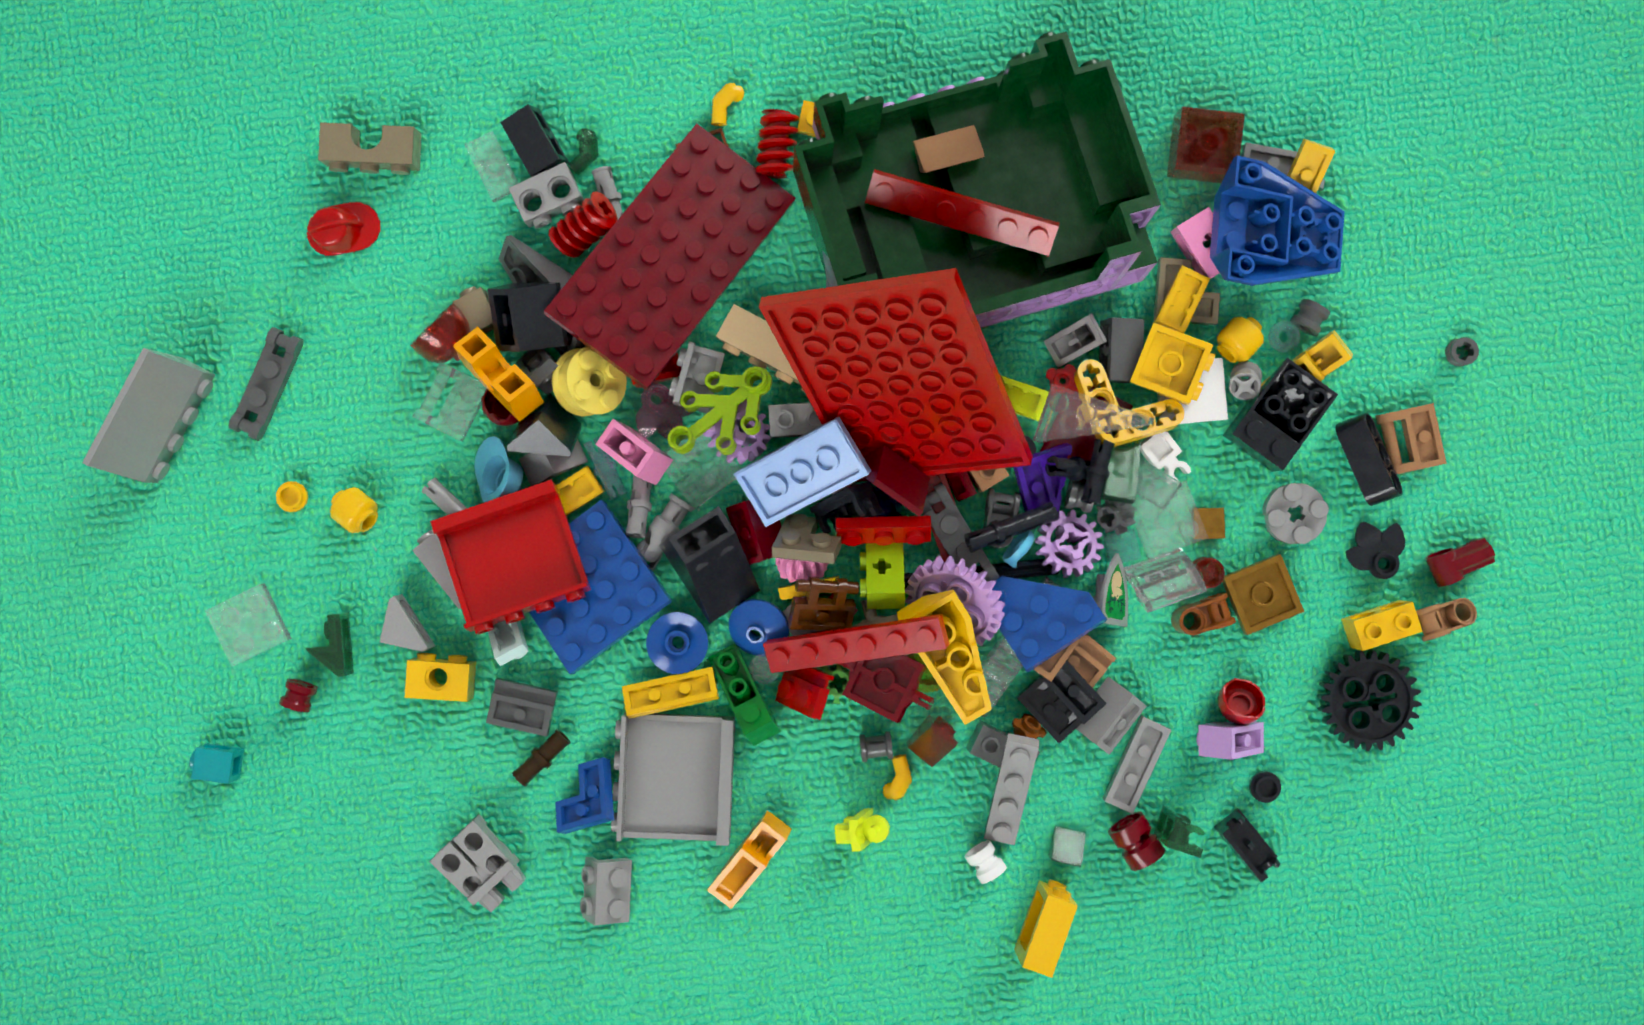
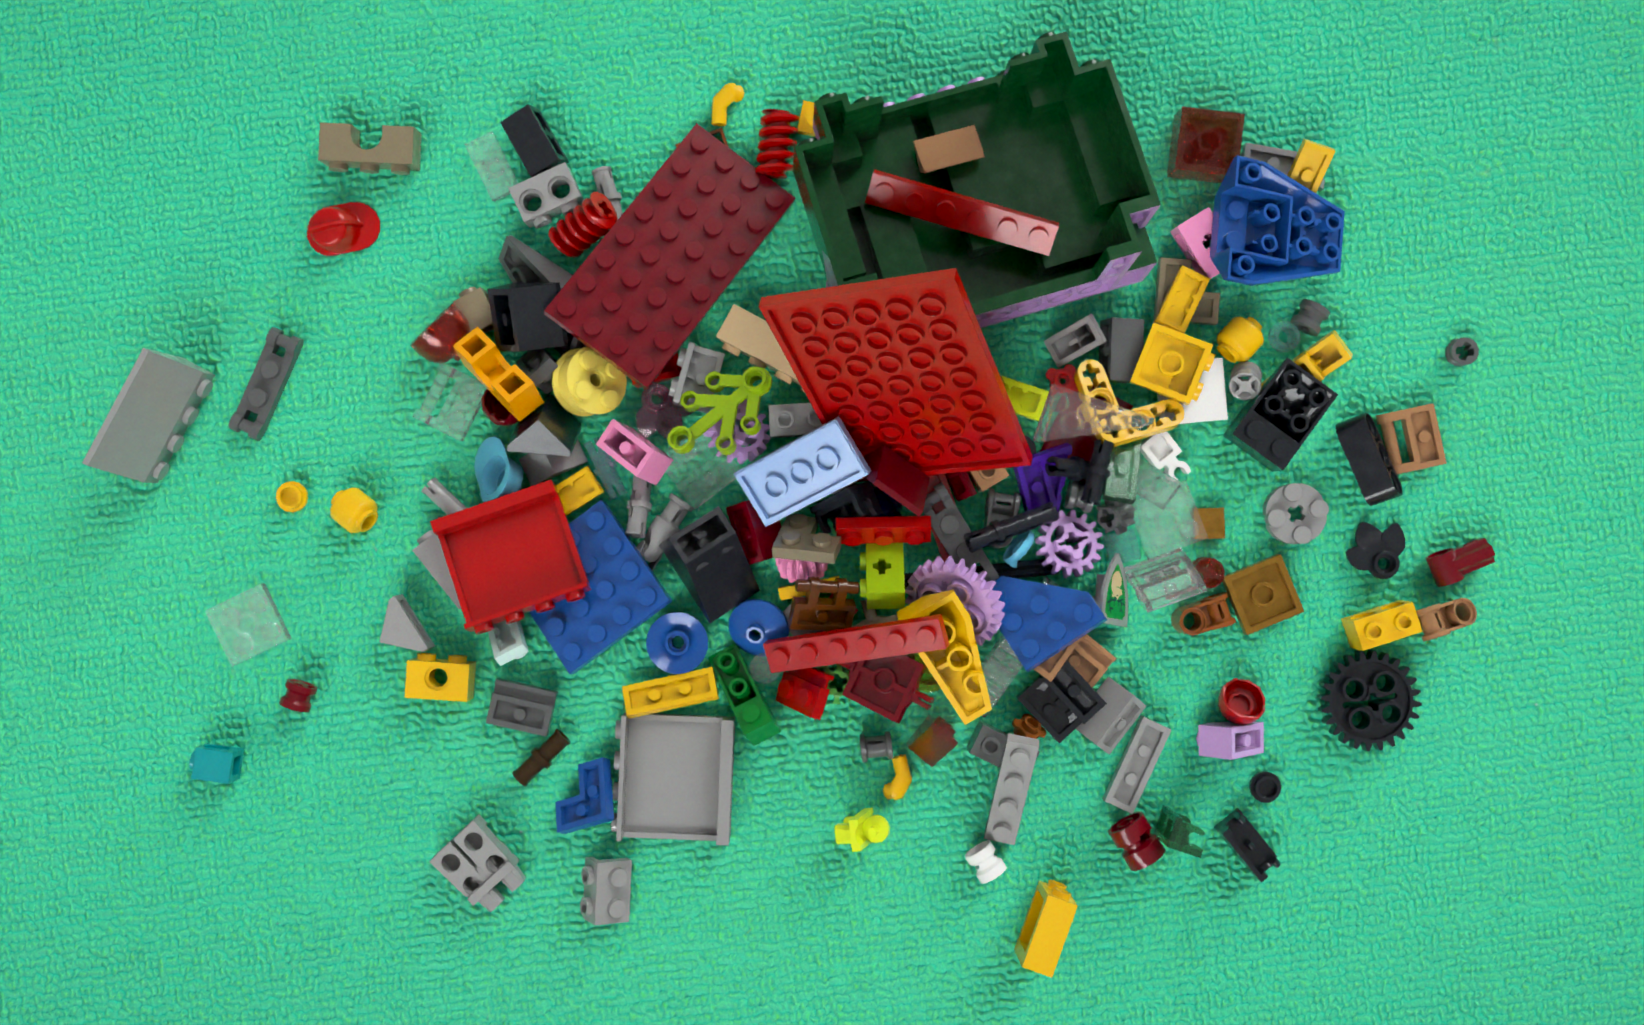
(338, 654): clear green slope -> none
(587, 150): clear green arm -> none
(749, 859): light orange slope -> none
(1067, 846): clear green slope -> none

